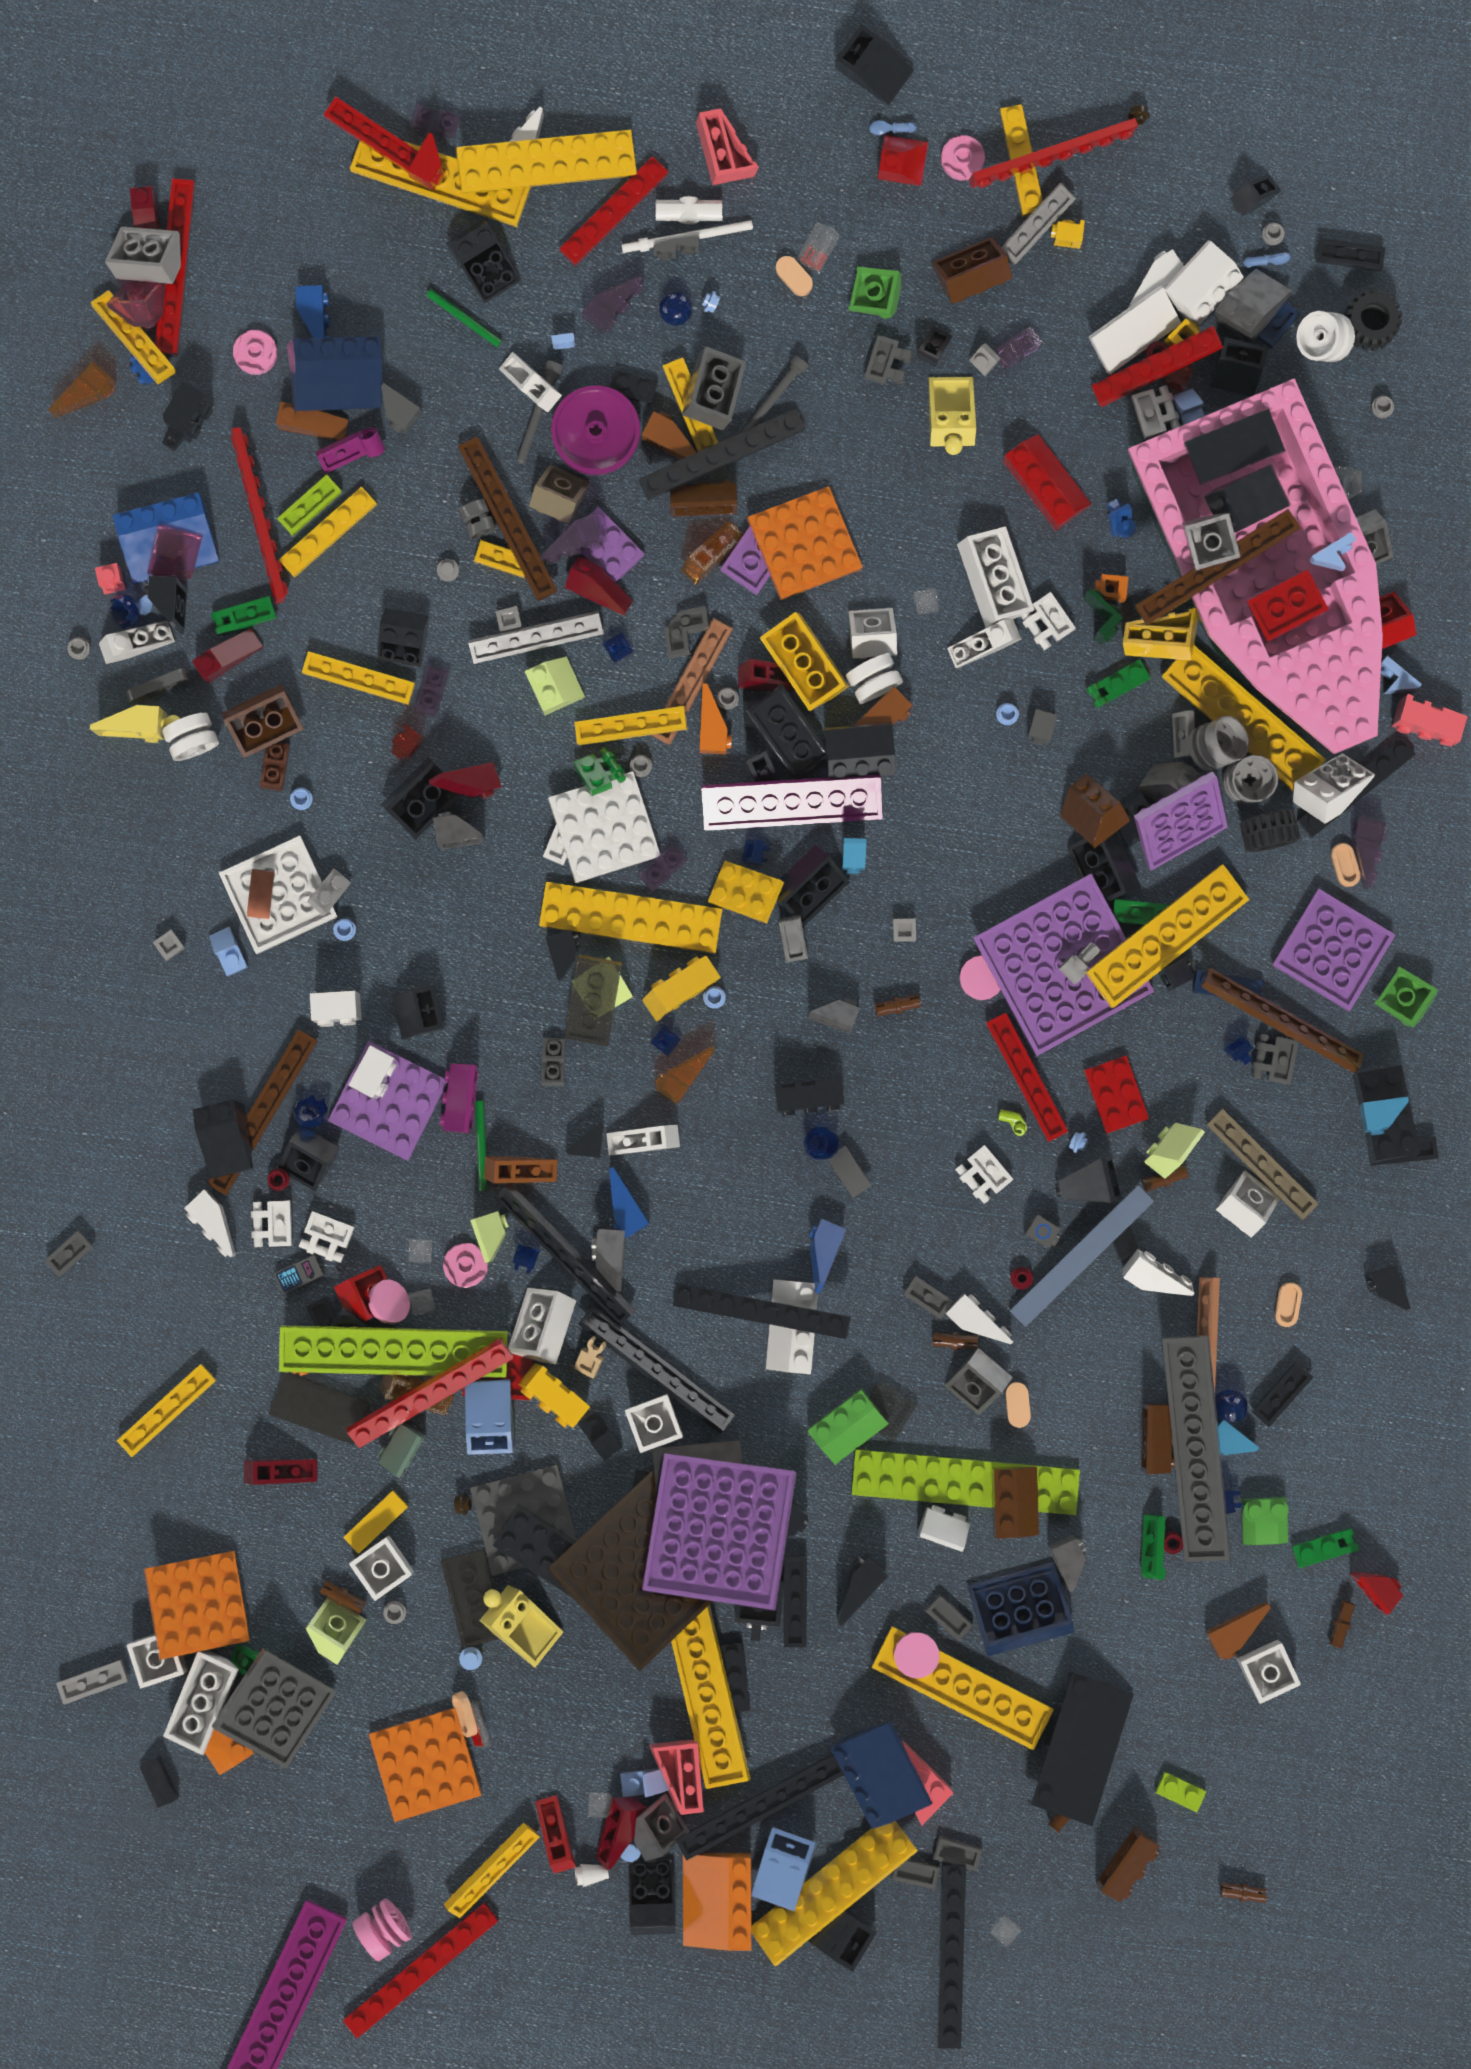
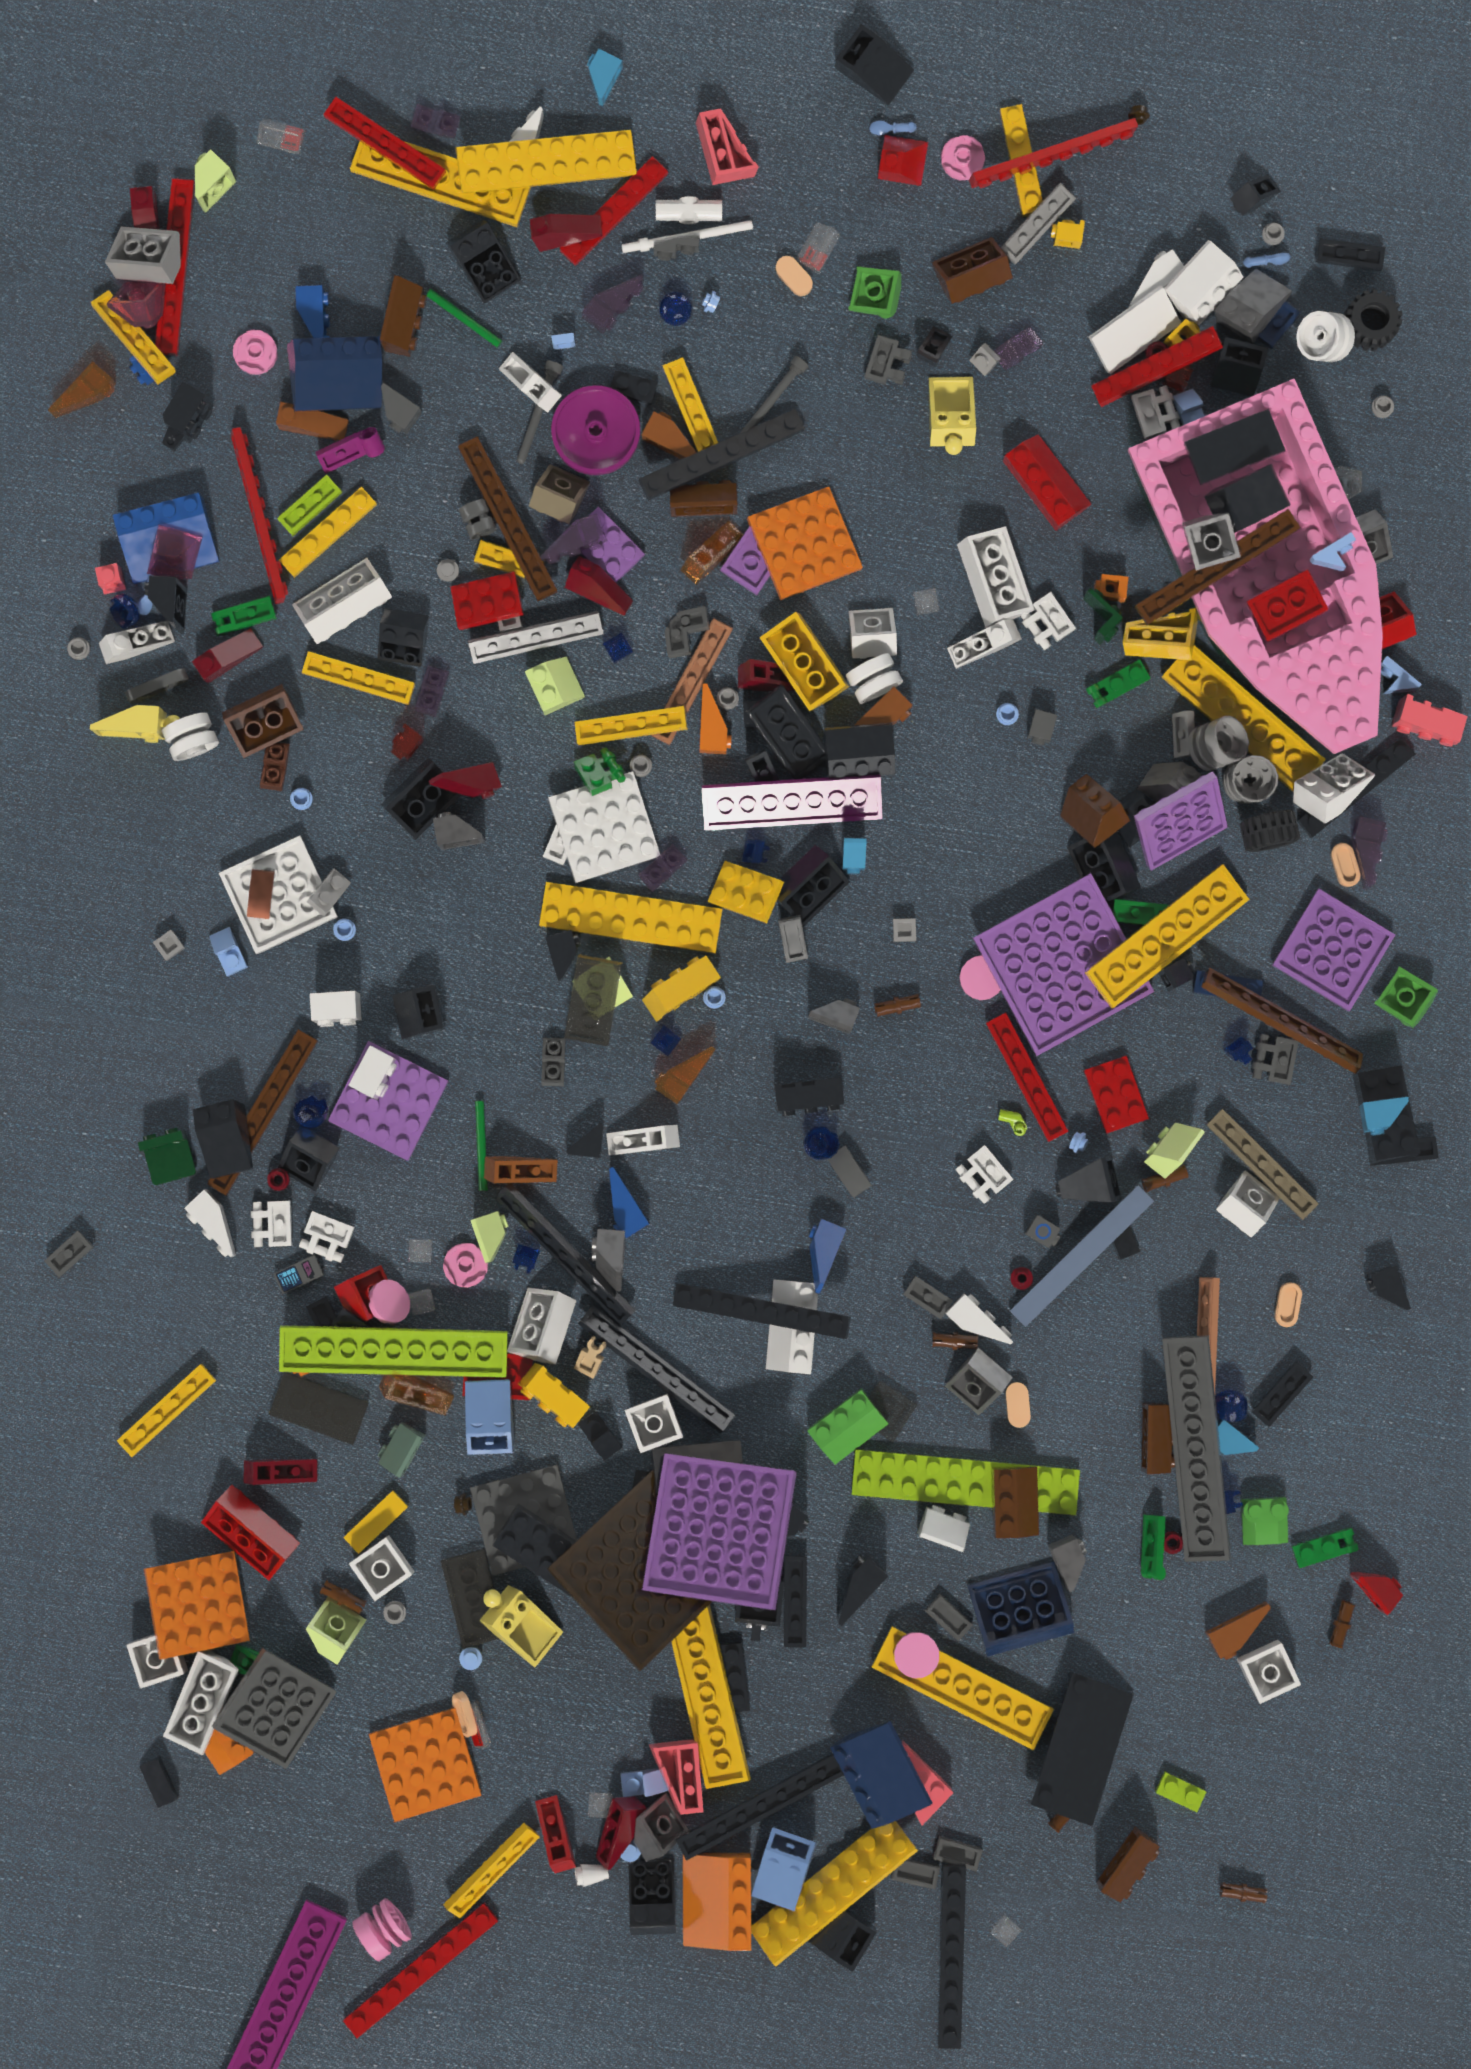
(92, 1681): light grey plate -> none
(168, 1156): none -> dark green bracket
(212, 179): none -> yellowish green slope
(250, 1532): none -> red slope
(280, 136): none -> clear slope
(342, 601): none -> white slope
(402, 317): none -> reddish brown slope
(426, 166): red slope -> none
(429, 1393): plate -> none
(459, 1098): magenta slope -> none
(486, 600): none -> red plate
(564, 229): none -> dark red slope
(603, 71): none -> dark azure slope
(714, 388): dark grey brick -> none
(1076, 966): light grey axle -> none
(1120, 519): blue hips -> none
(1152, 1276): white slope -> none

